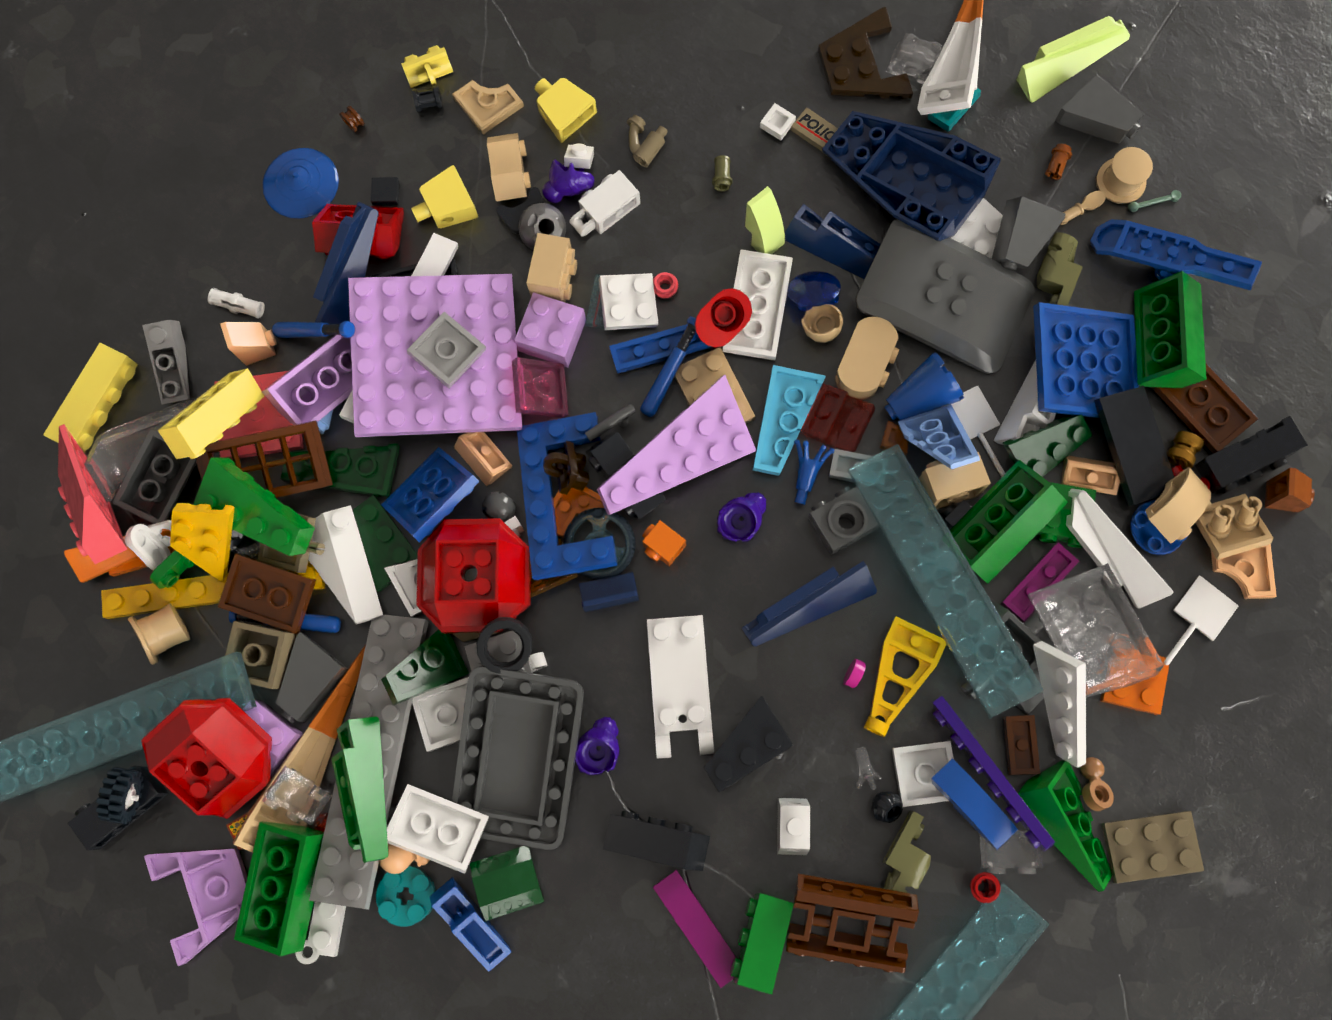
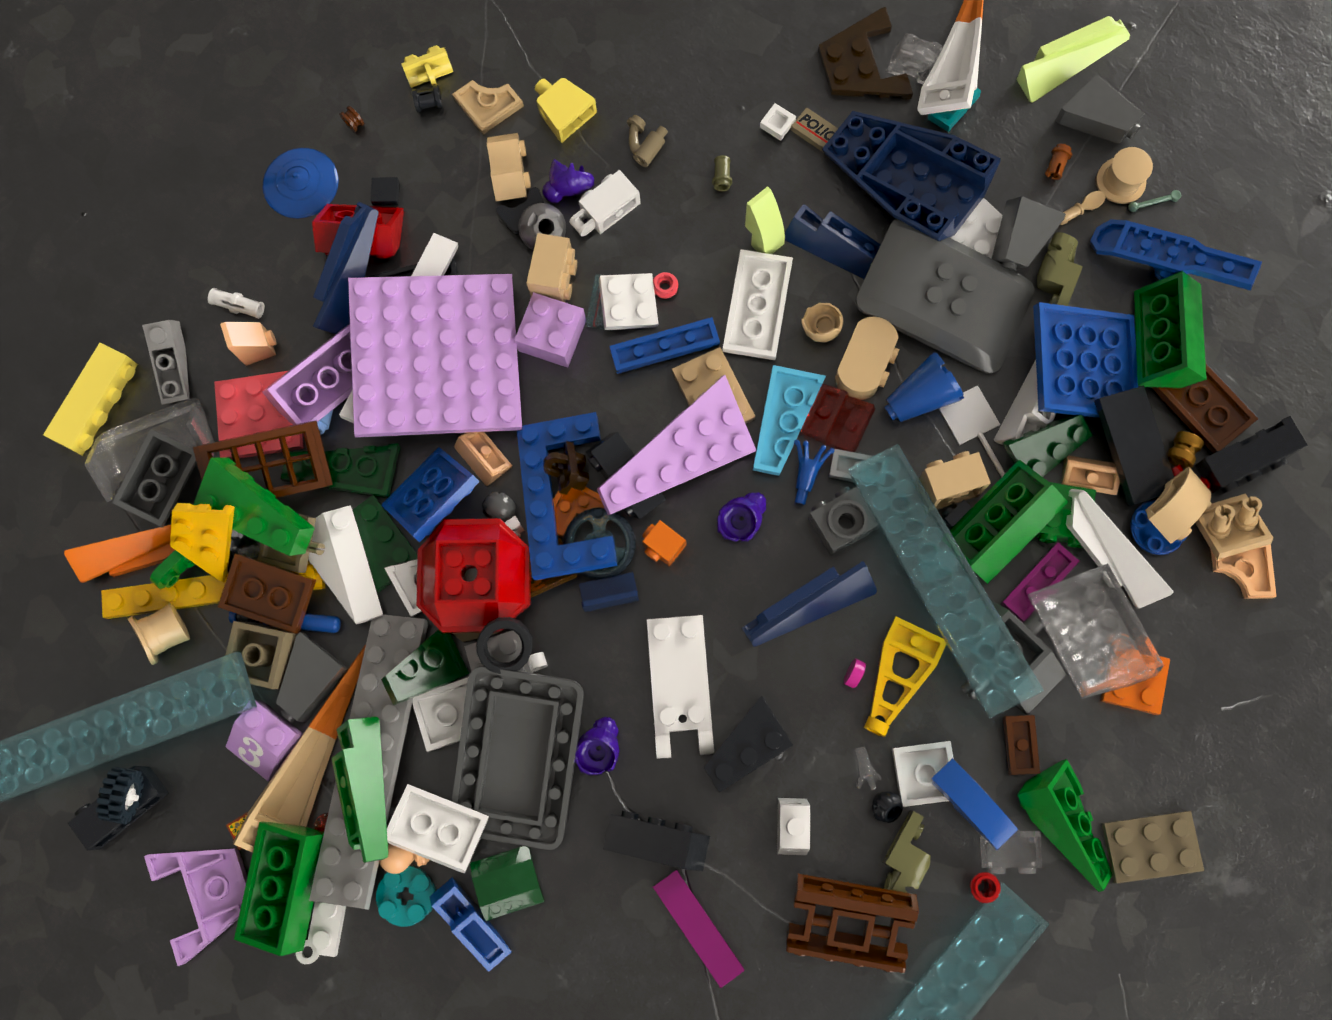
(91, 514): coral slope -> none
(149, 543): white bracket -> none
(211, 414): light yellow brick -> none
(222, 738): red piece -> none
(297, 795): clear cylinder -> none
(309, 329): blue piece -> none
(445, 200): light yellow torso -> none
(446, 350): light grey plate -> none
(539, 388): clear pink plate -> none
(579, 155): white plate -> none
(619, 418): dark grey hose -> none
(664, 379): blue piece -> none
(723, 317): red piece -> none
(762, 943): green brick -> none
(814, 290): clear blue dish -> none
(892, 437): dark orange tile -> none
(940, 436): light blue wedge -> none
(997, 783): dark purple plate -> none
(1065, 701): white wing -> none
(1096, 793): medium nougat plate -> none
(1205, 610): white piece -> none
(1289, 491): dark orange slope -> none

